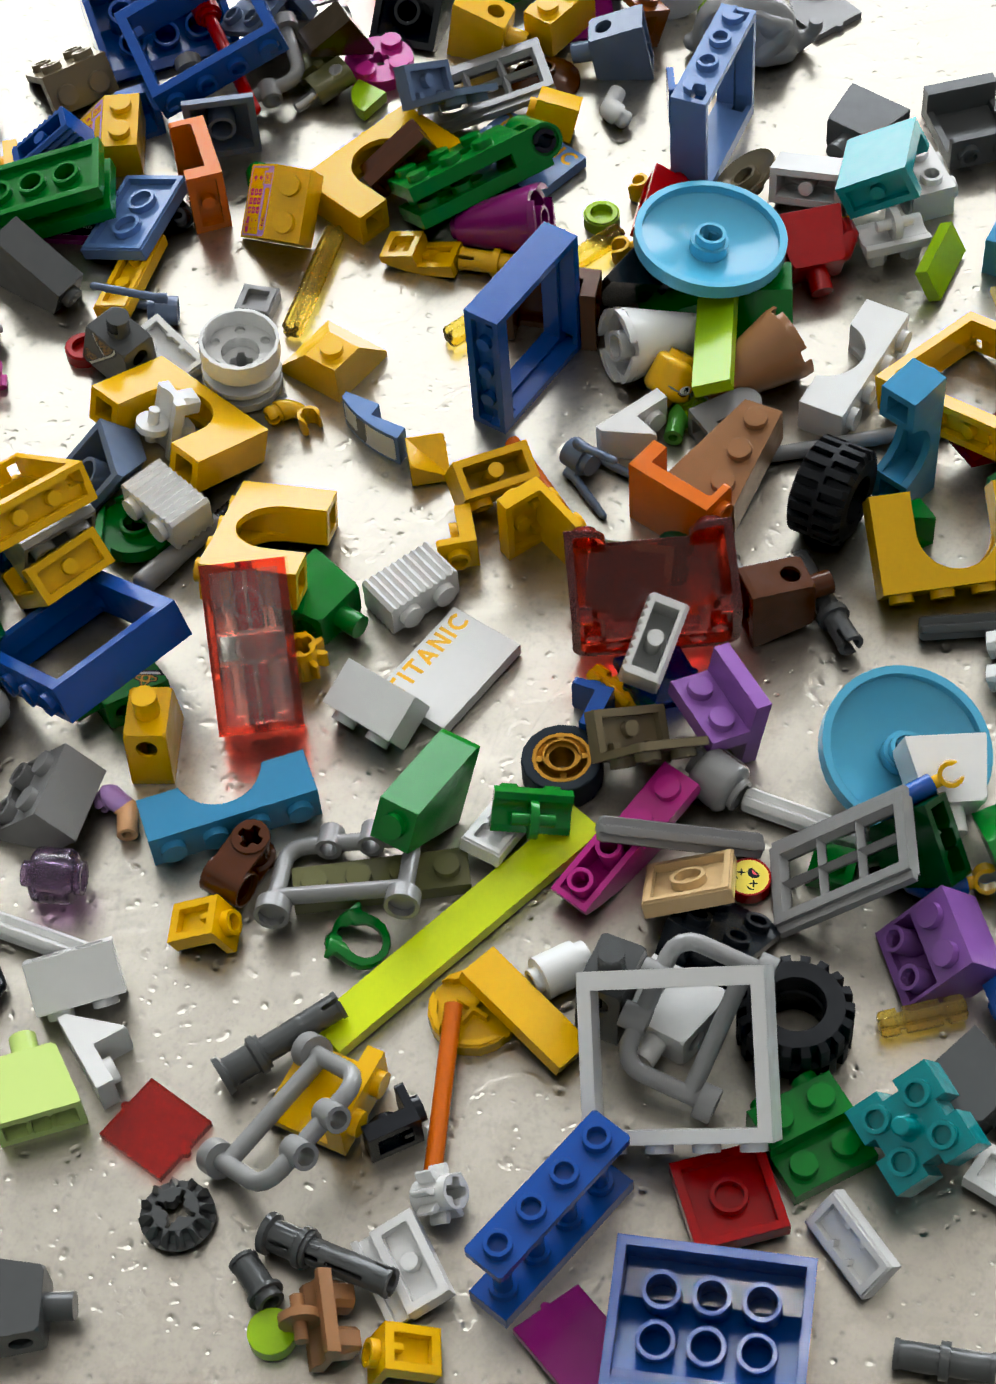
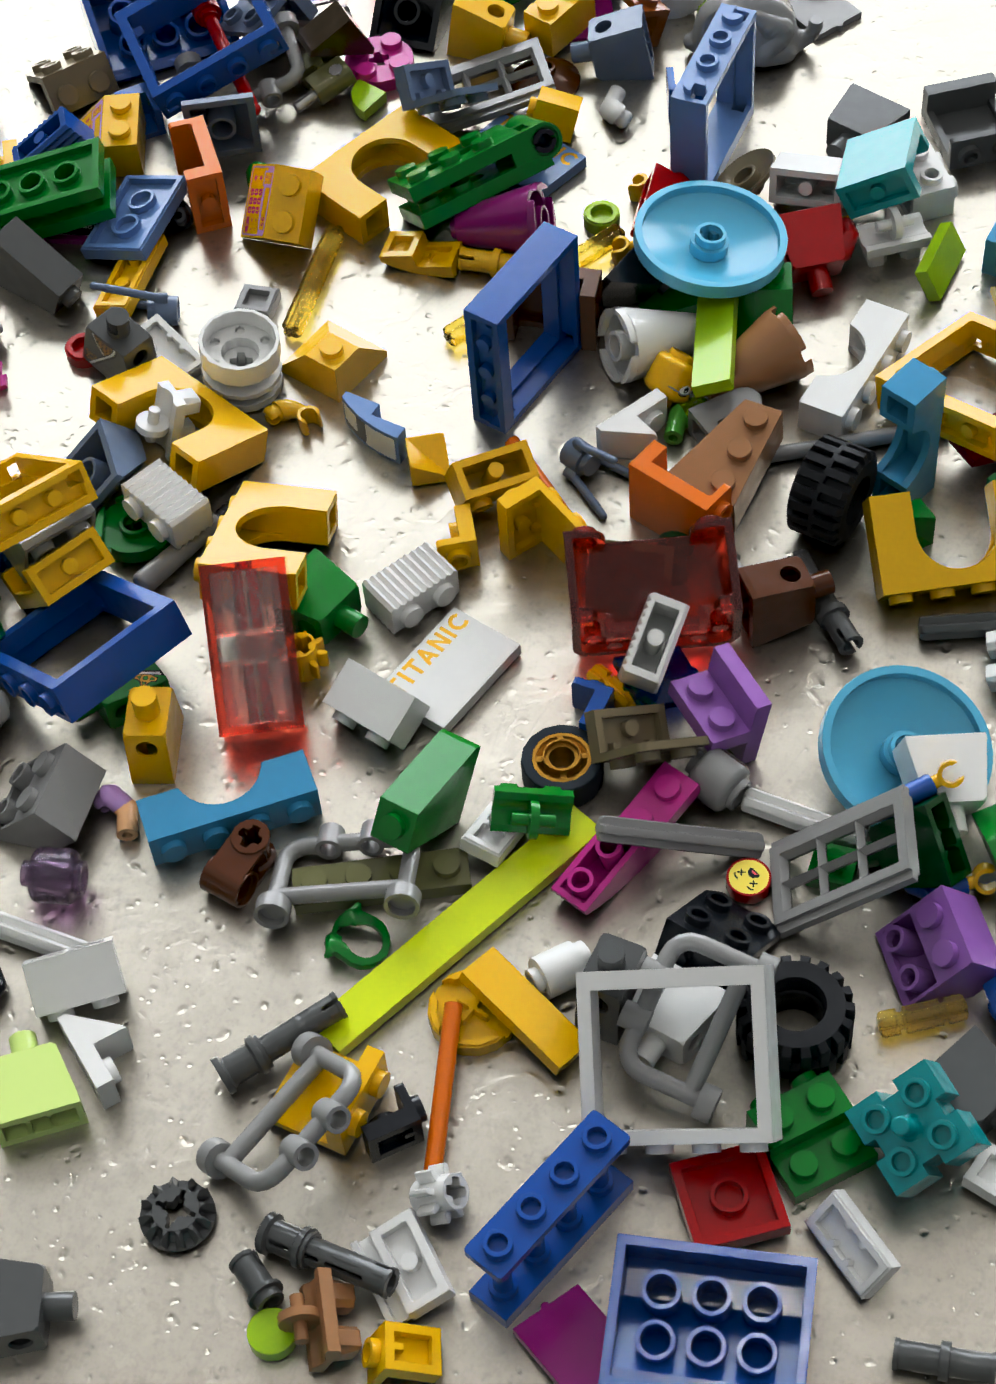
(156, 1129): clear red piece -> none
(205, 922): yellow bracket -> none
(404, 147): reddish brown panel -> none
(689, 883): tan tile -> none

